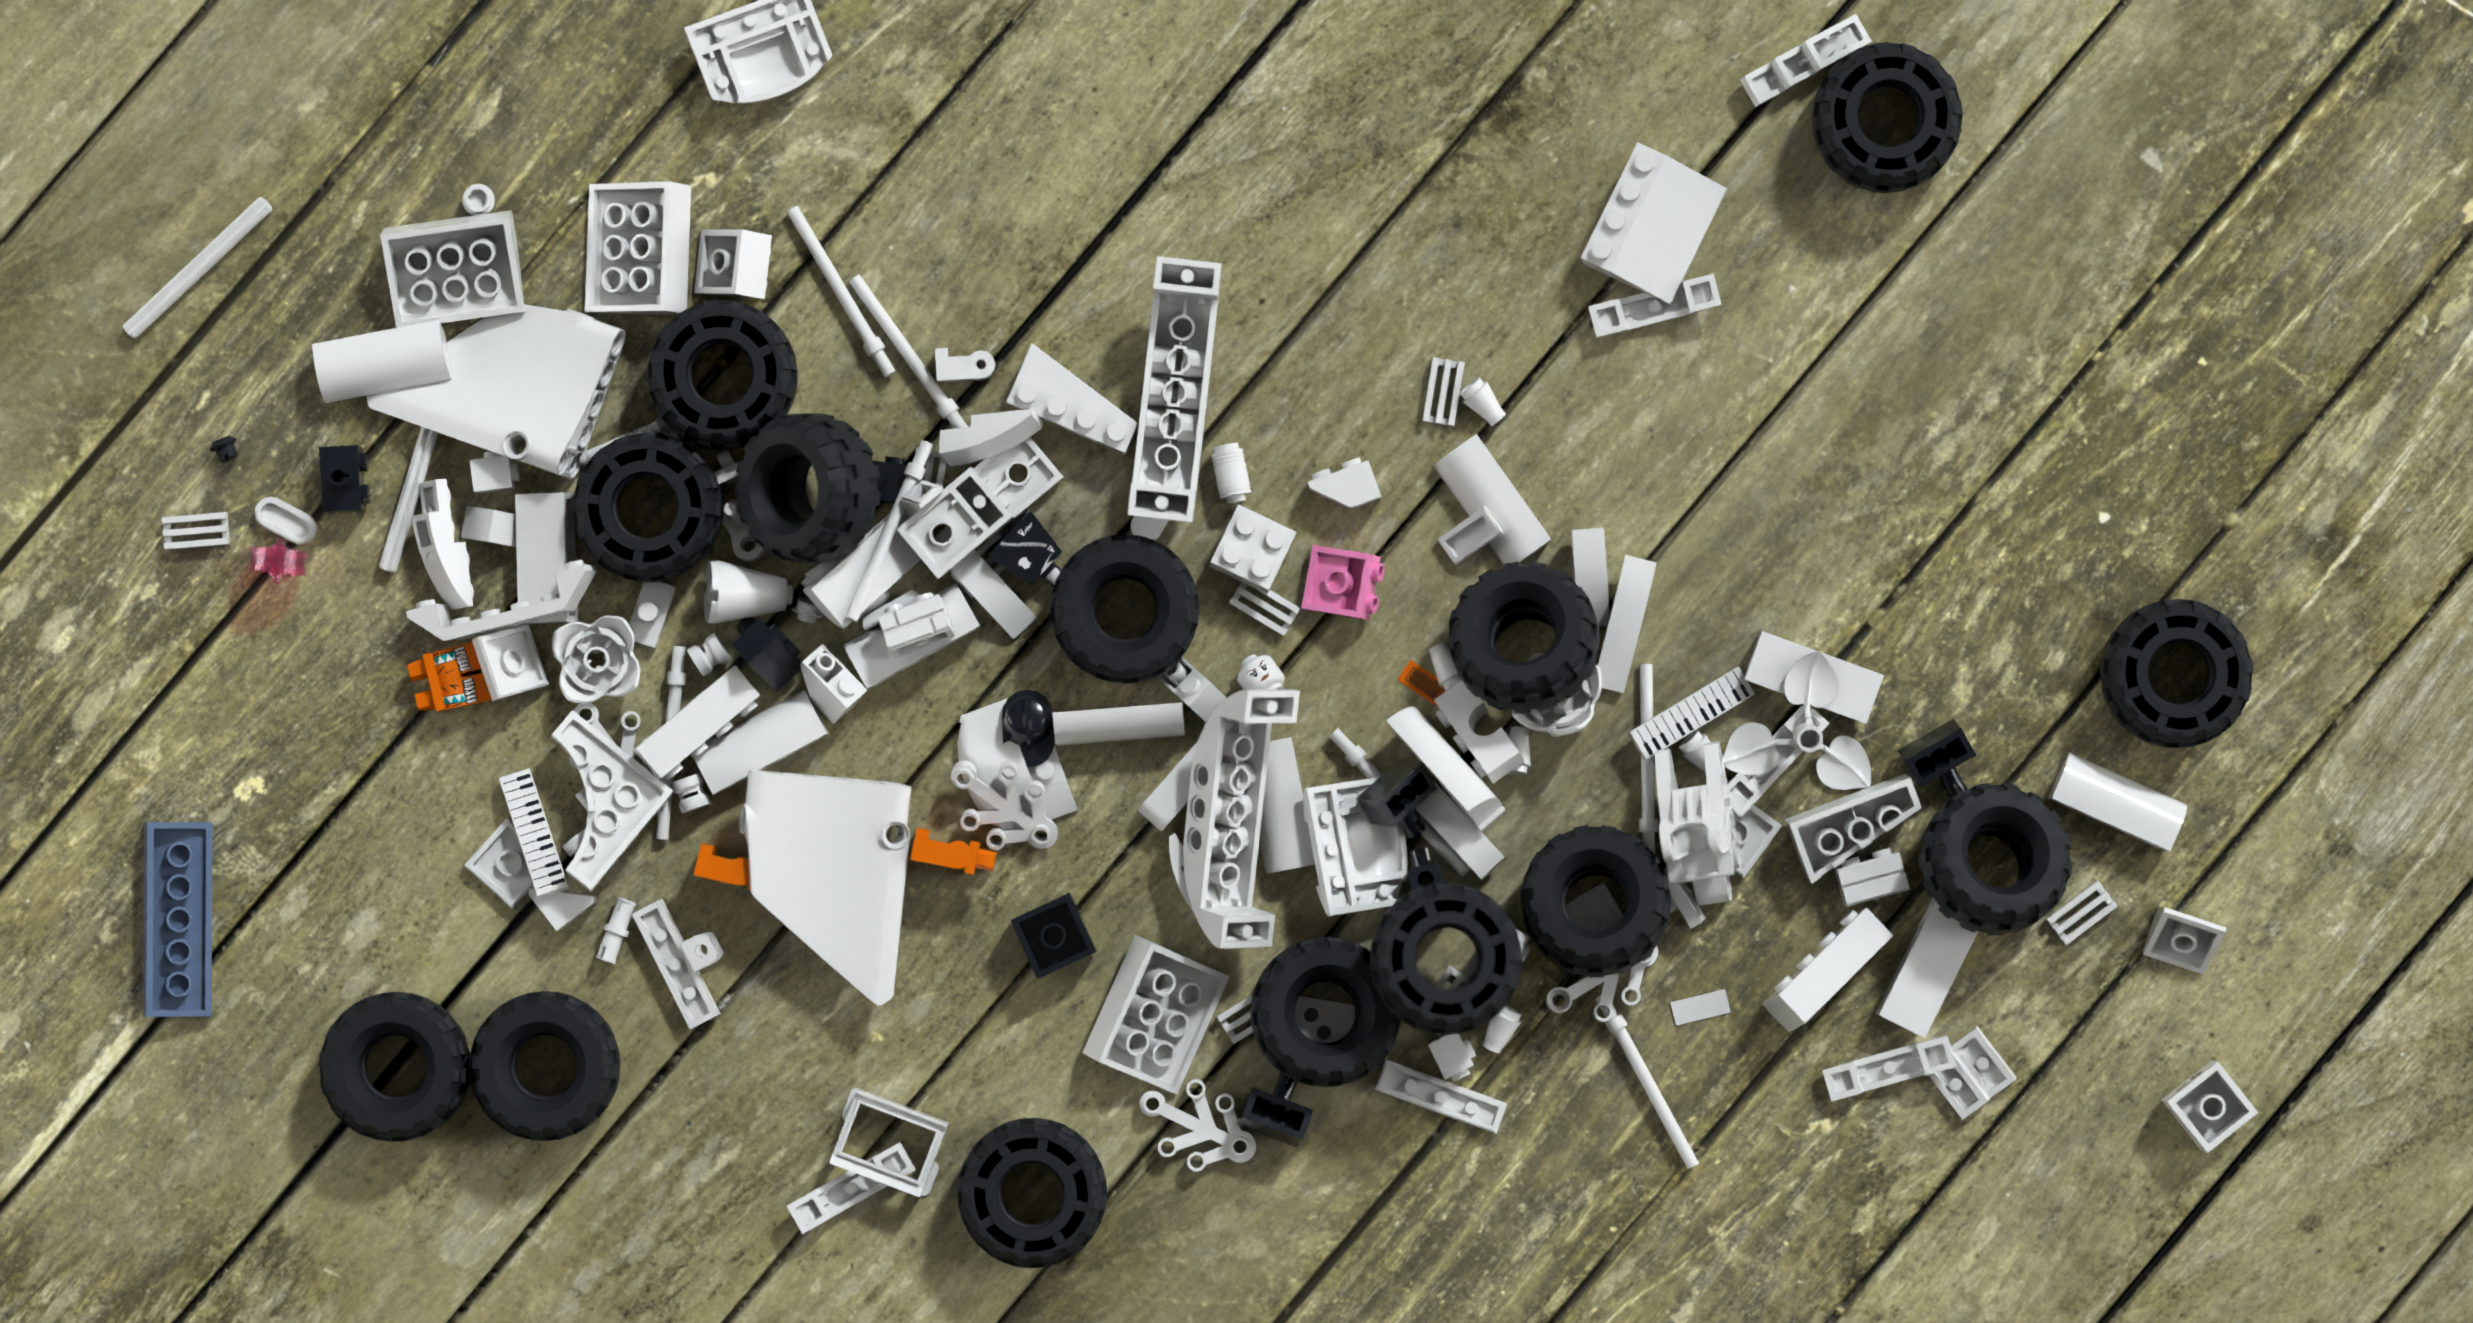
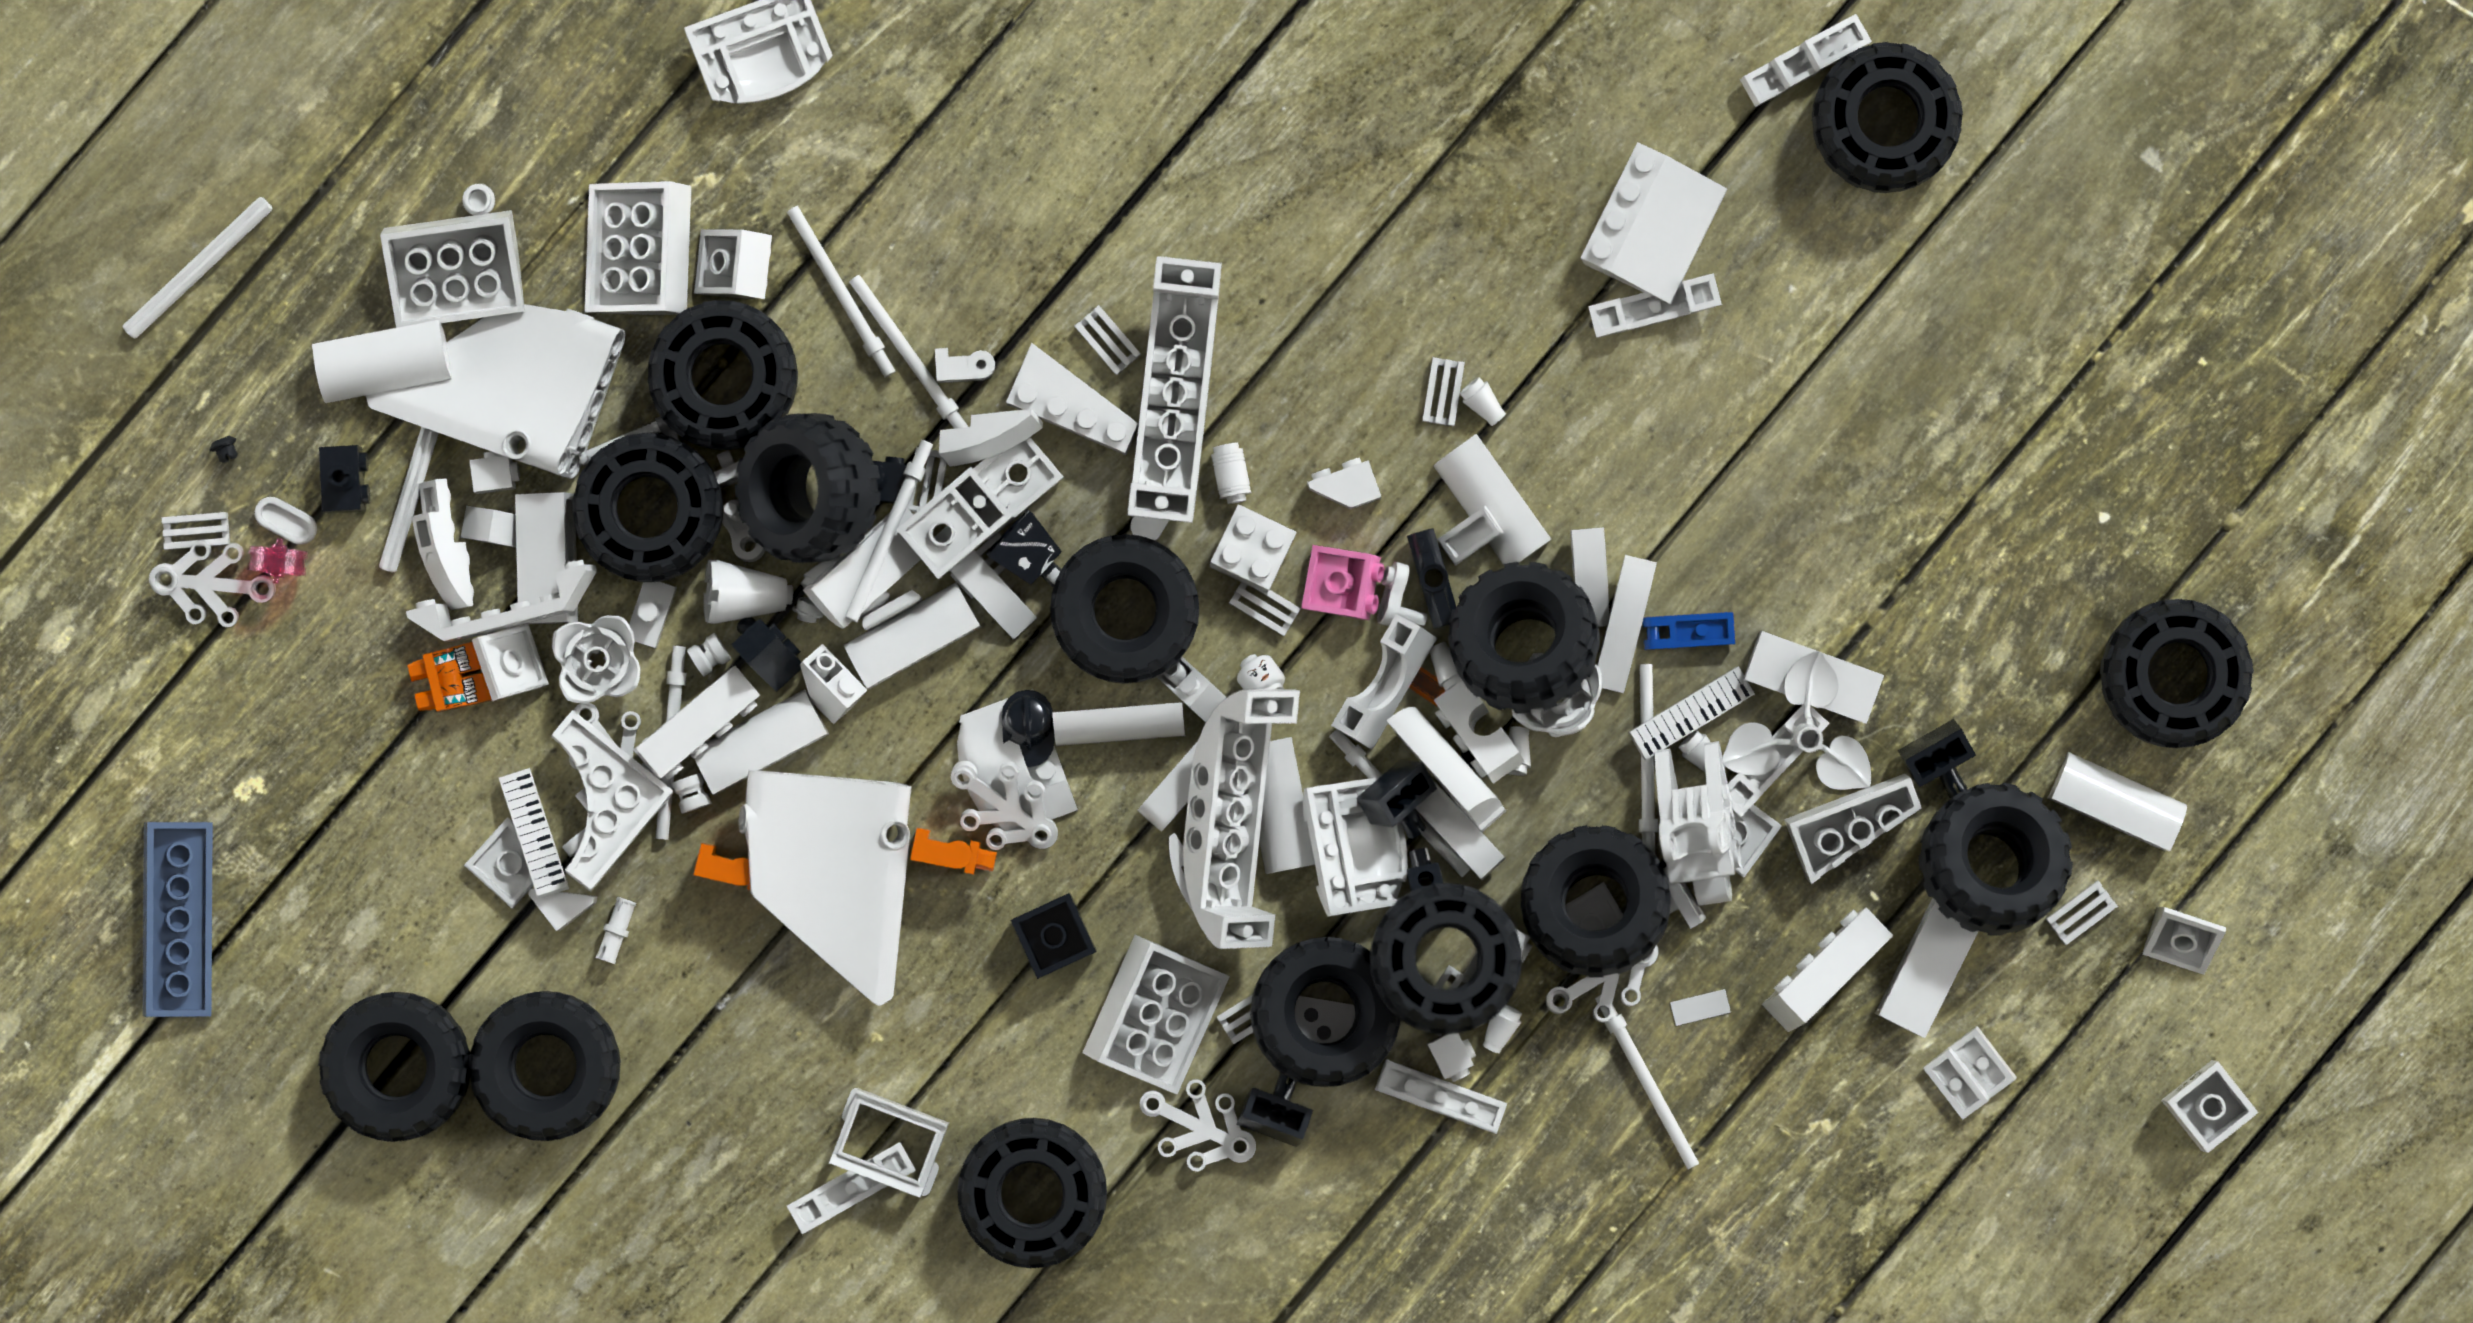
(206, 583): none -> white plant
(680, 961): white plate -> none
(916, 624): white brick -> none
(920, 496): white slope -> none
(1089, 319): none -> white tile
(1395, 581): none -> white piece
(1403, 654): none -> white arch
(1428, 557): none -> black piece
(1690, 630): none -> blue plate
(1871, 878): white brick -> none
(1889, 1067): white slope -> none

